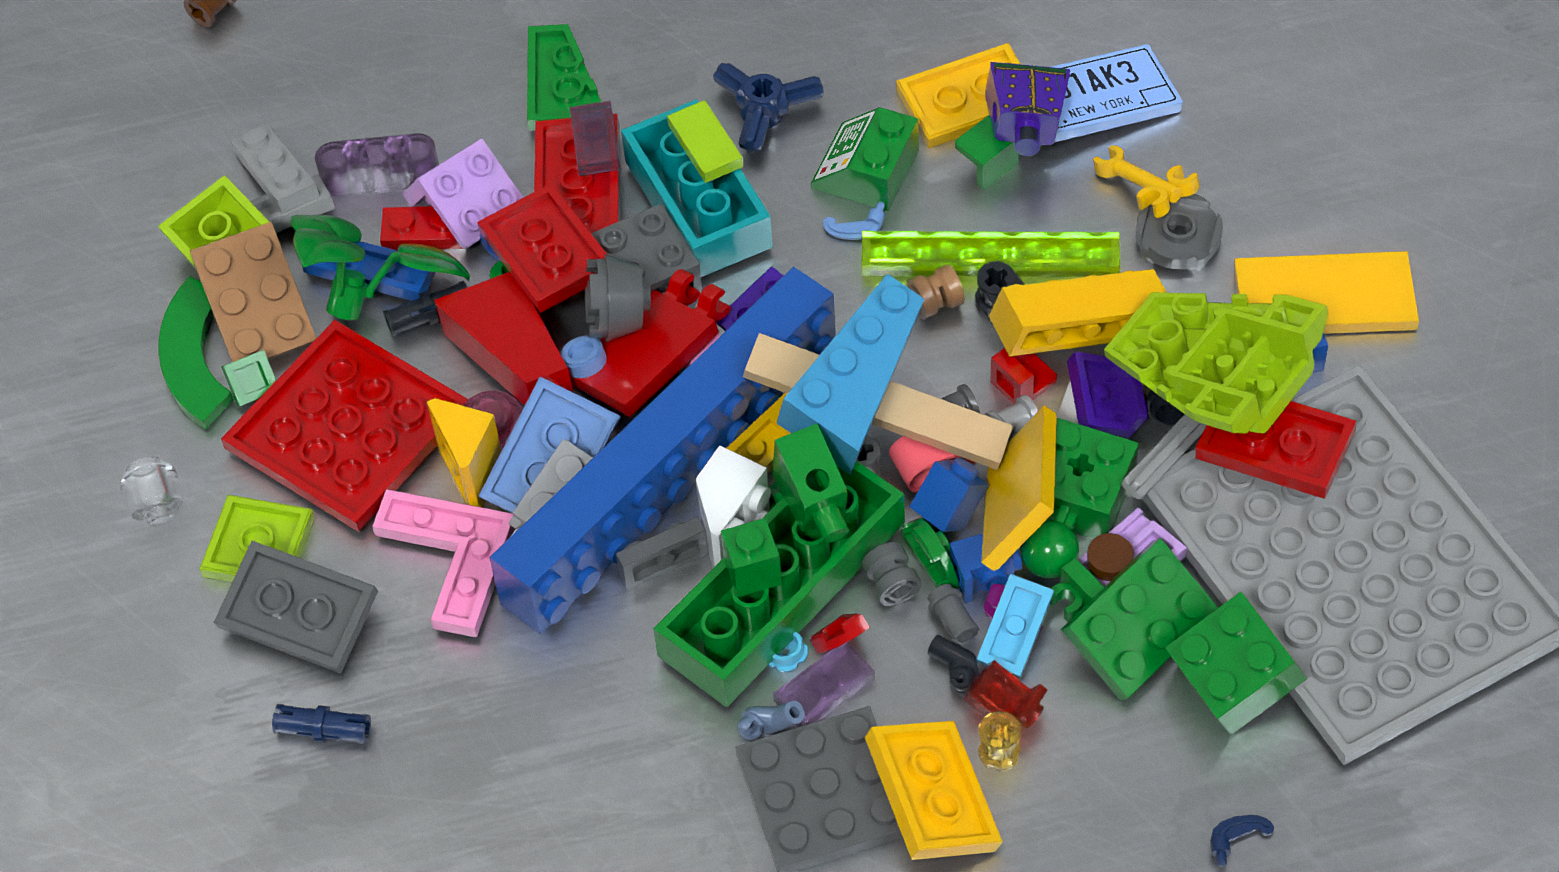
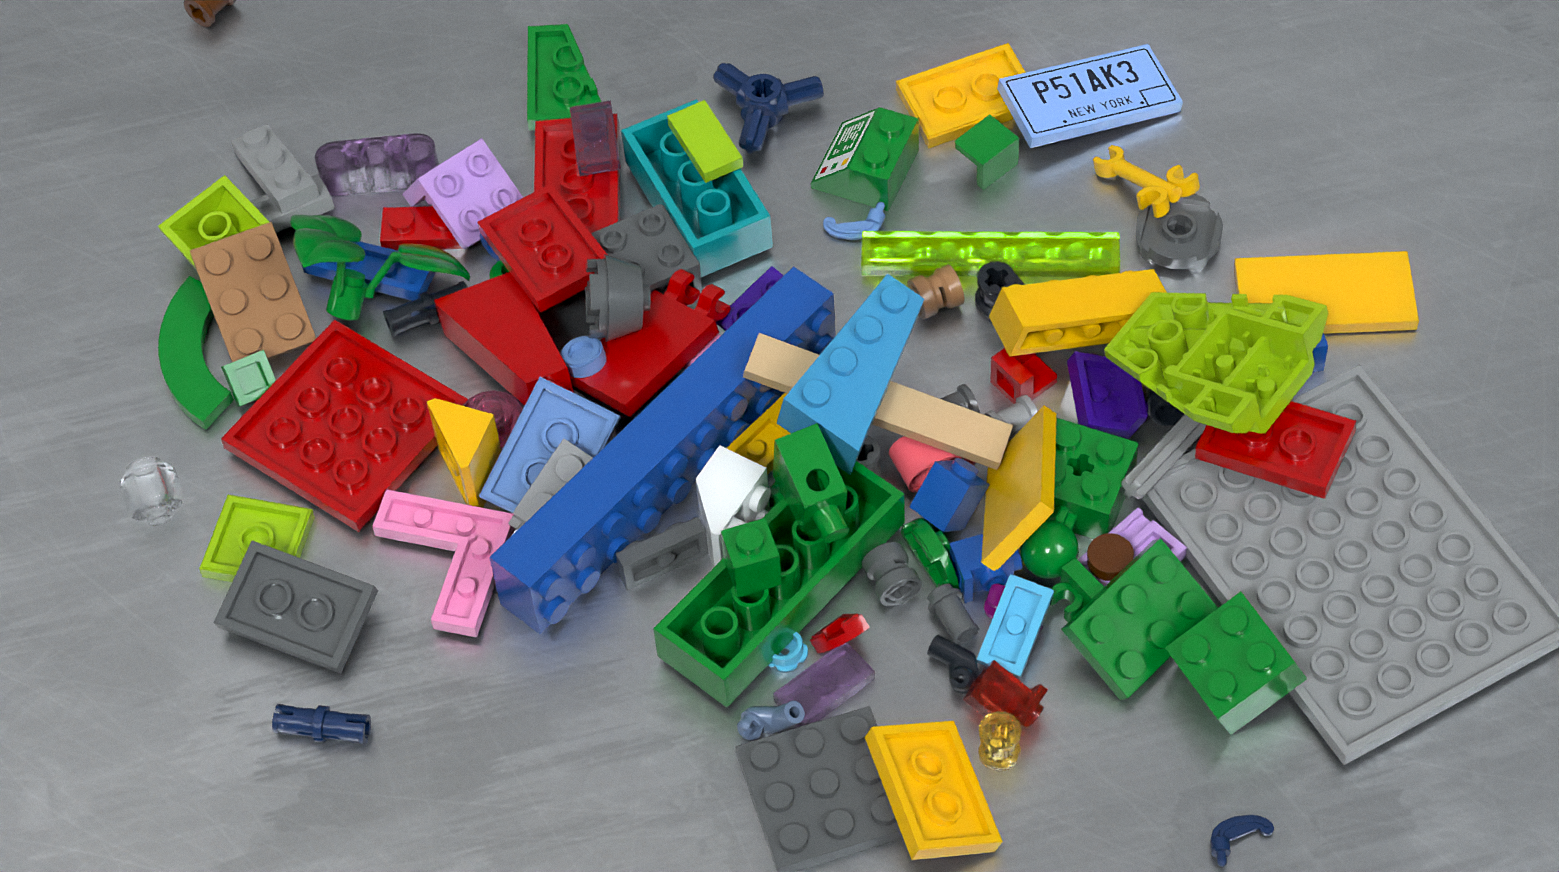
(1025, 104): dark purple torso -> none

